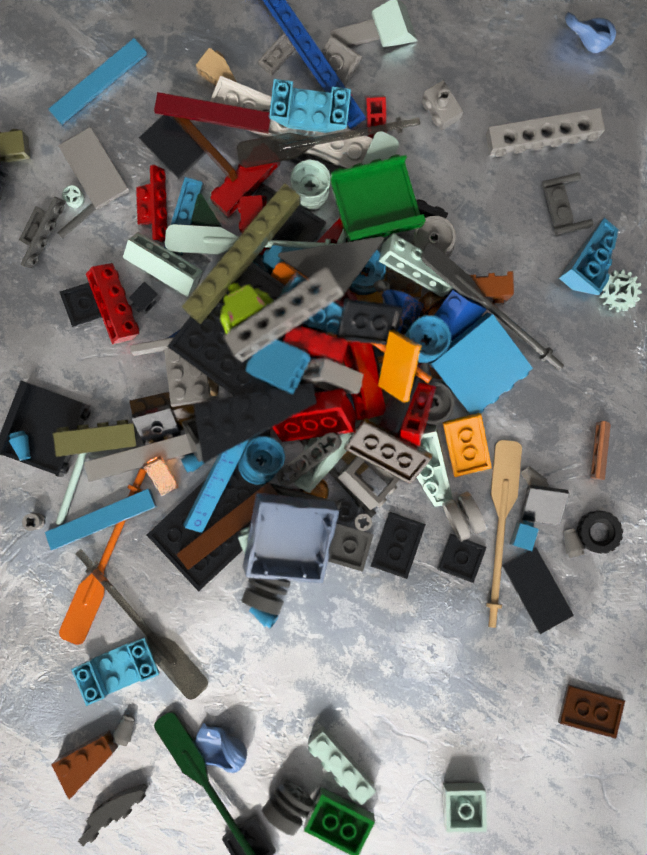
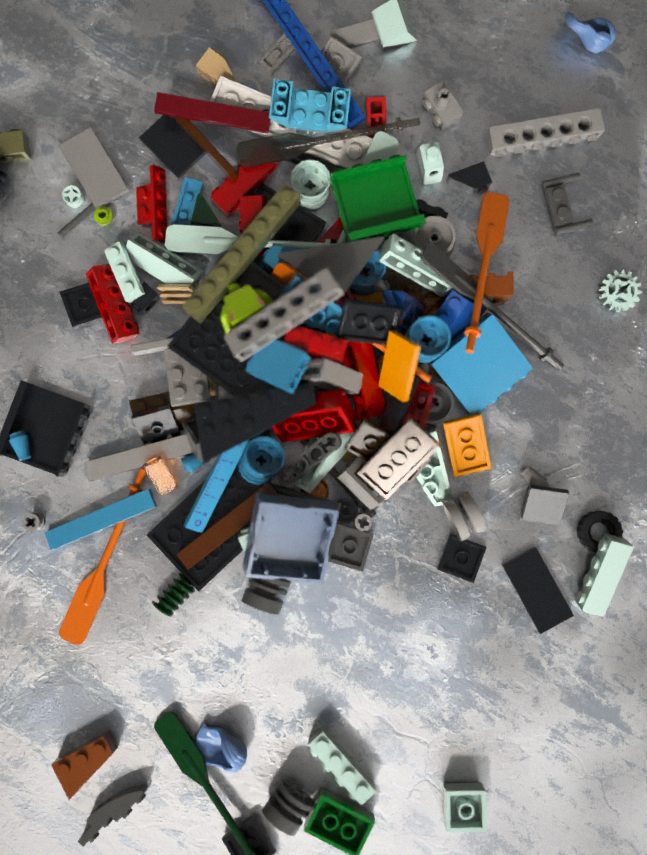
(38, 230): dark grey bracket -> none
(70, 489): light aqua piece -> none
(94, 439): olive brick -> none
(97, 81): dark azure tile -> none
(107, 219): none -> lime plate
(115, 670): medium azure slope -> none
(123, 732): light grey cone -> none
(124, 272): none -> light aqua plate
(164, 651): clear smoke piece -> none
(174, 596): none -> dark green piece
(175, 297): none -> tan tile
(264, 618): dark azure cone -> none
(398, 545): black tile -> none
(399, 458): none -> tile
(430, 160): none -> light aqua torso
(471, 179): none -> black slope
(489, 238): none -> orange piece
(503, 494): tan piece -> none
(524, 535): dark azure brick -> none
(573, 543): light grey cone -> none
(590, 265): dark azure wedge -> none
(591, 711): reddish brown tile -> none
(600, 450): nougat slope -> none
(604, 574): none -> light aqua brick

